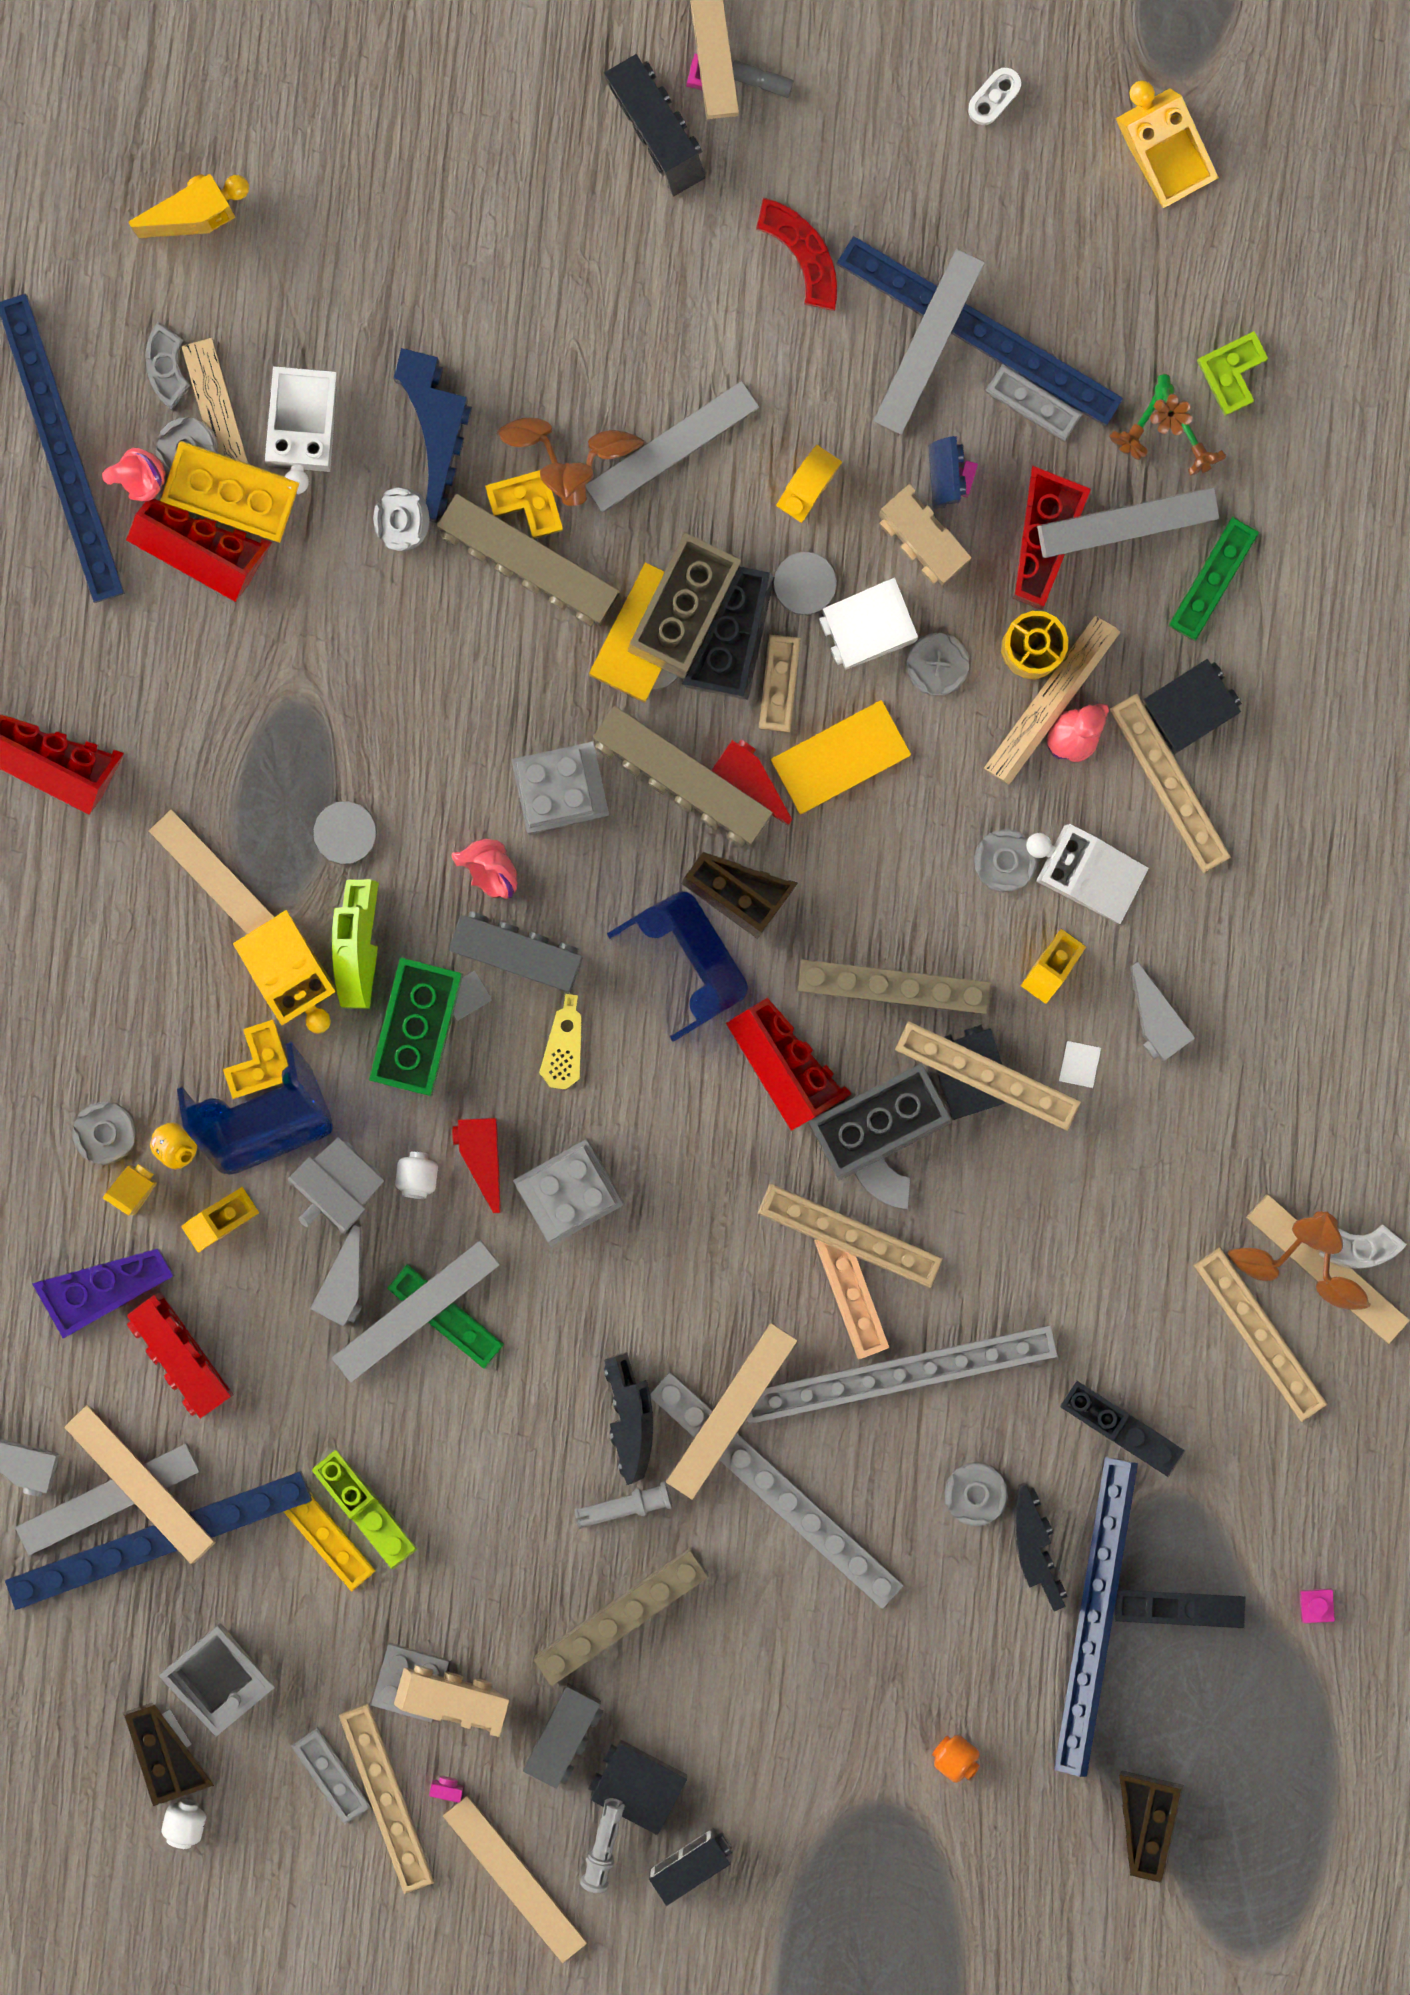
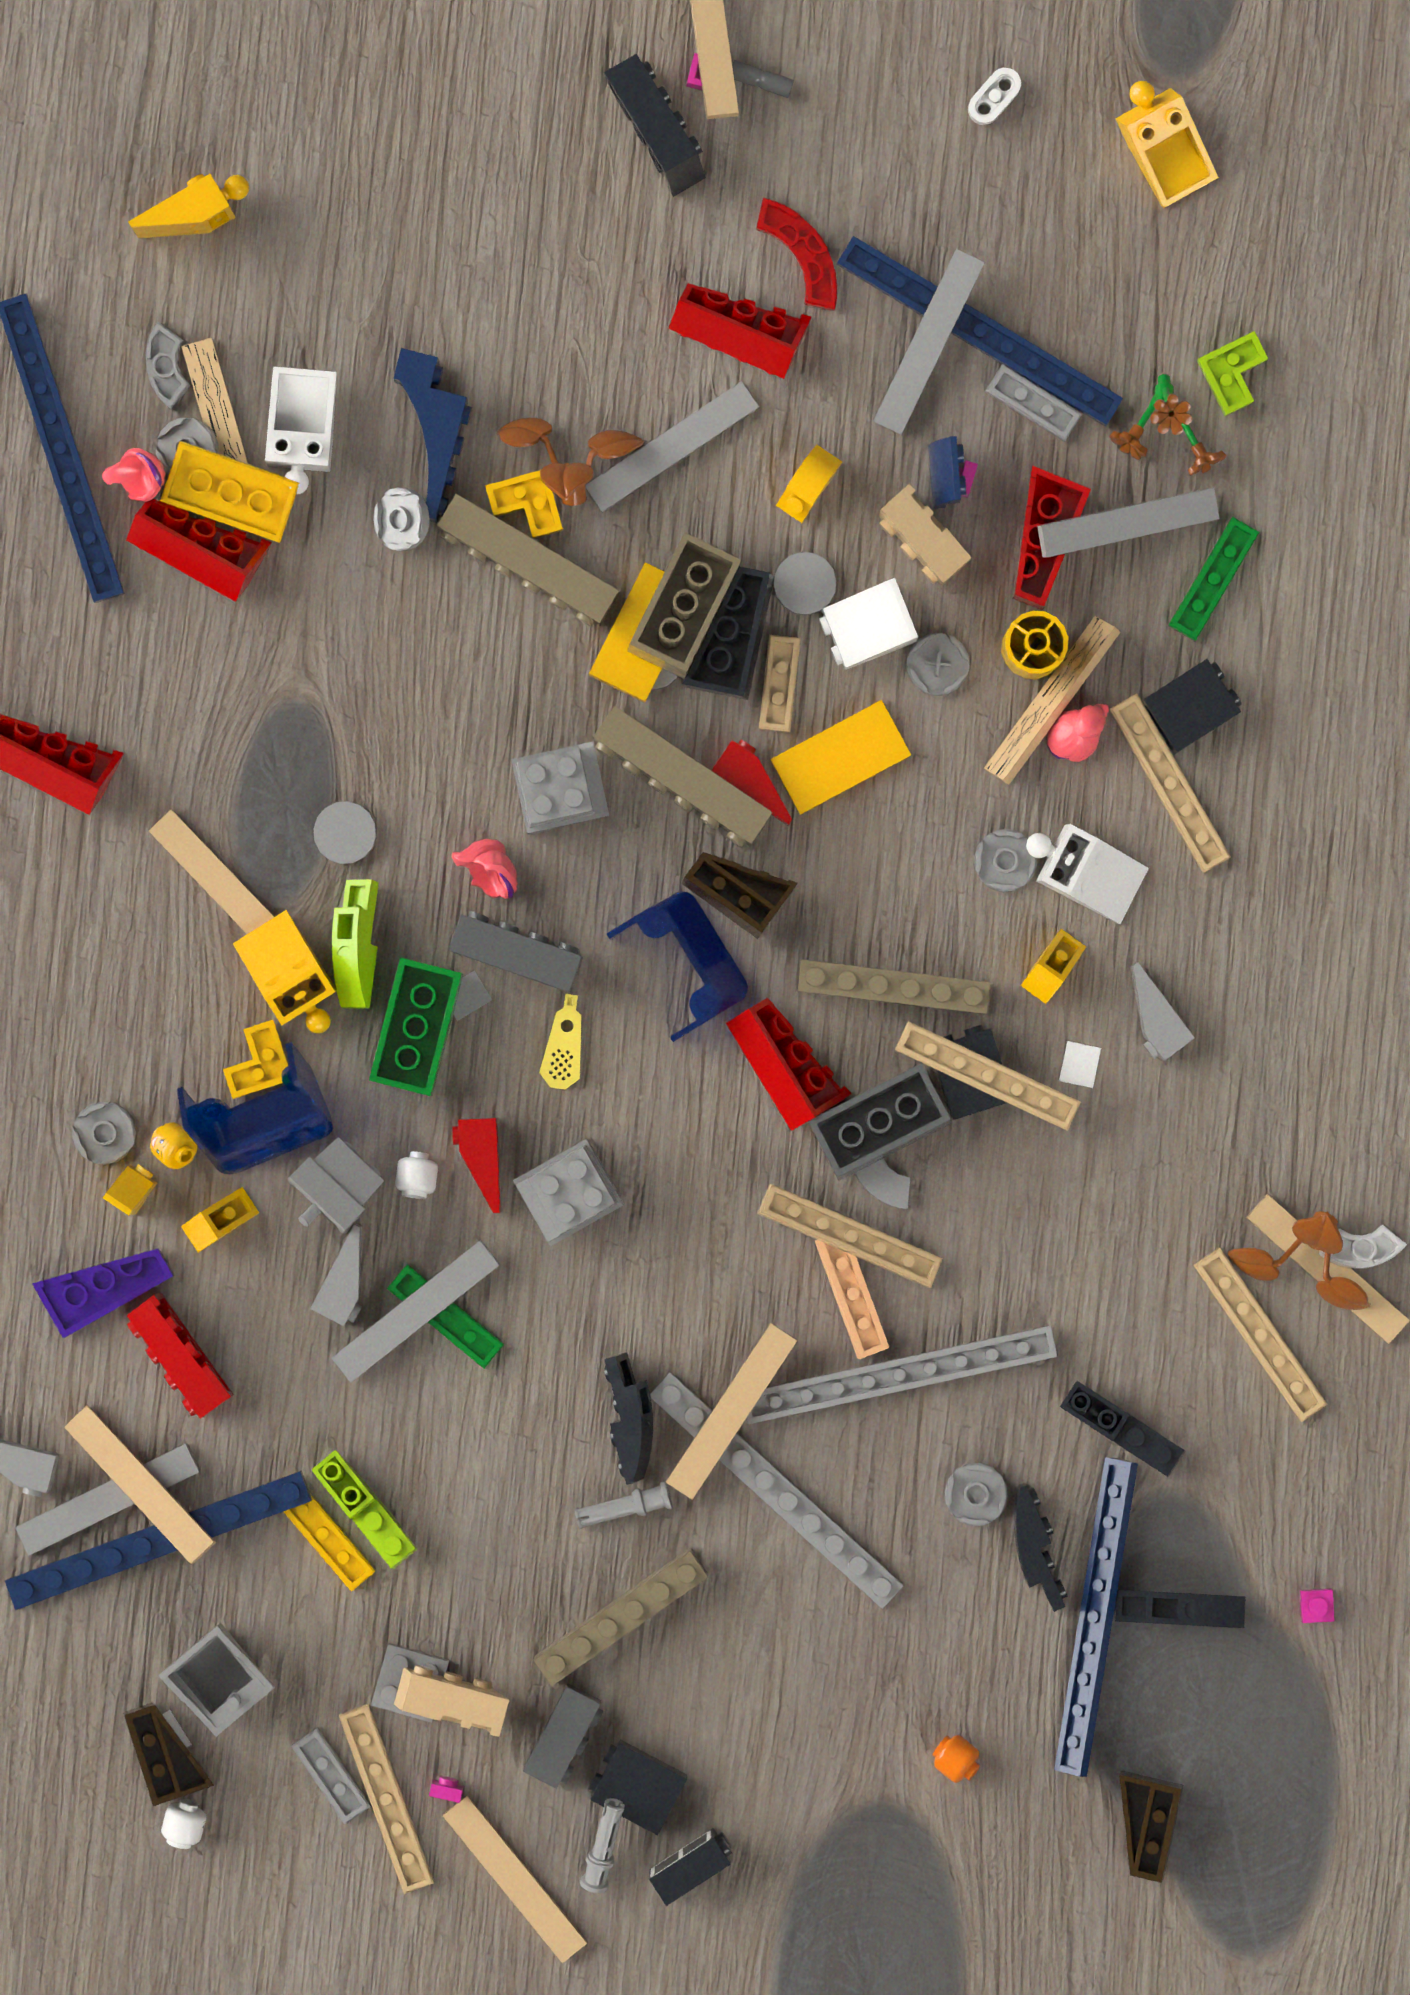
(740, 328): none -> red wedge

